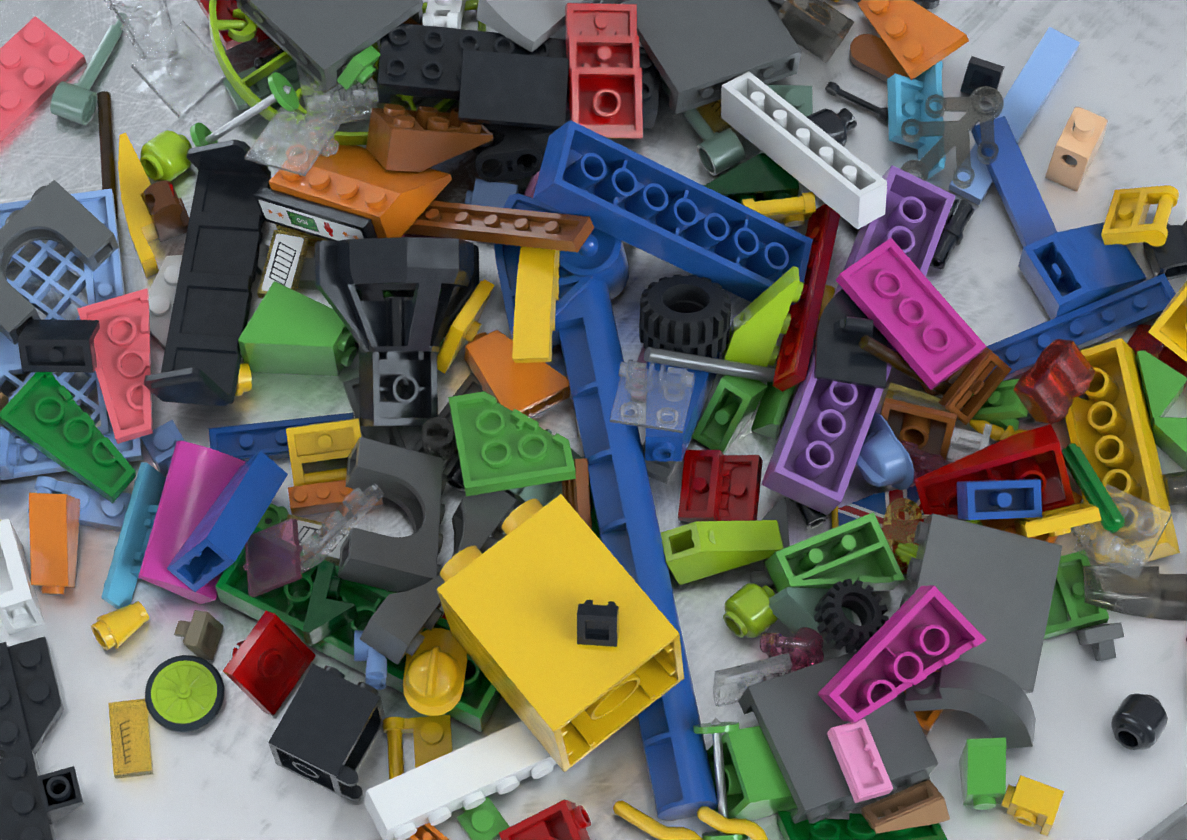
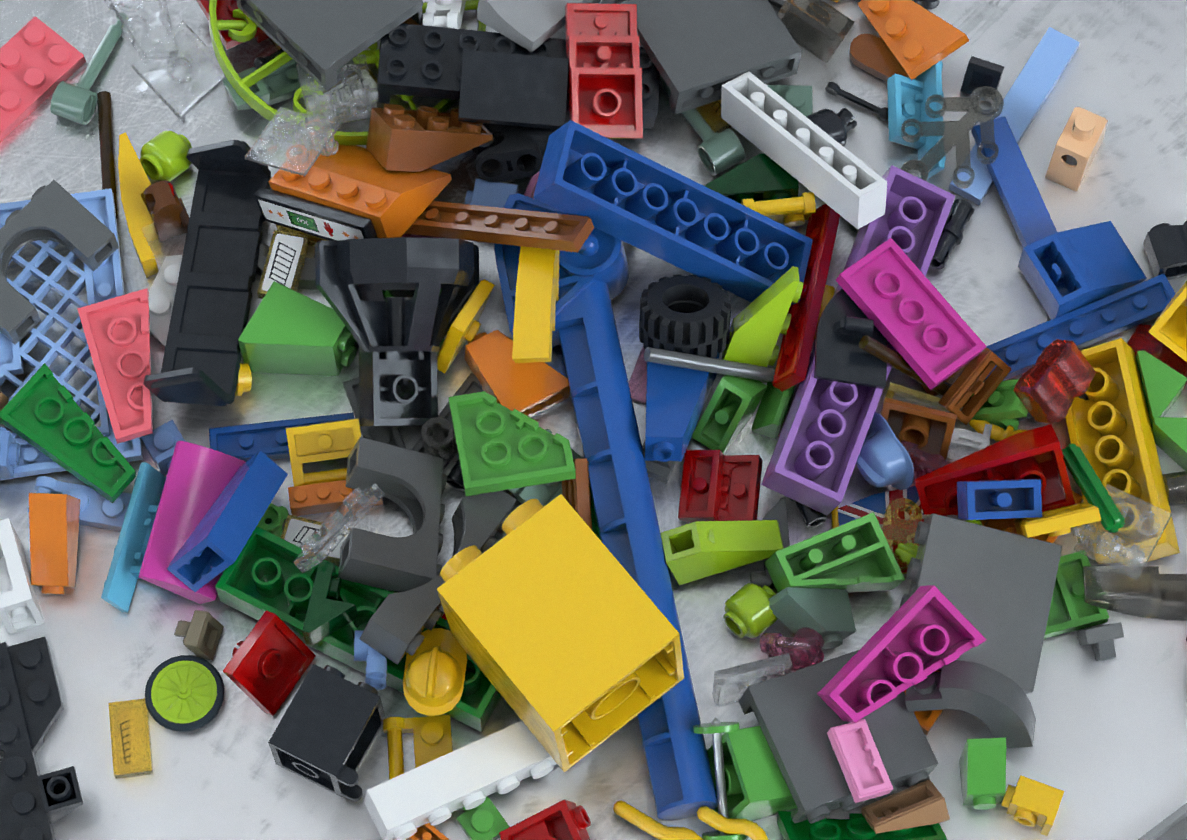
(58, 346): black panel -> none
(117, 626): yellow cone -> none
(273, 558): clear pink piece -> none
(281, 91): axle -> none
(360, 68): bright green plate -> none
(598, 624): black tile -> none
(652, 396): clear hinge -> none
(861, 603): black tyre -> none
(1129, 211): yellow plate -> none
(1139, 721): black head -> none

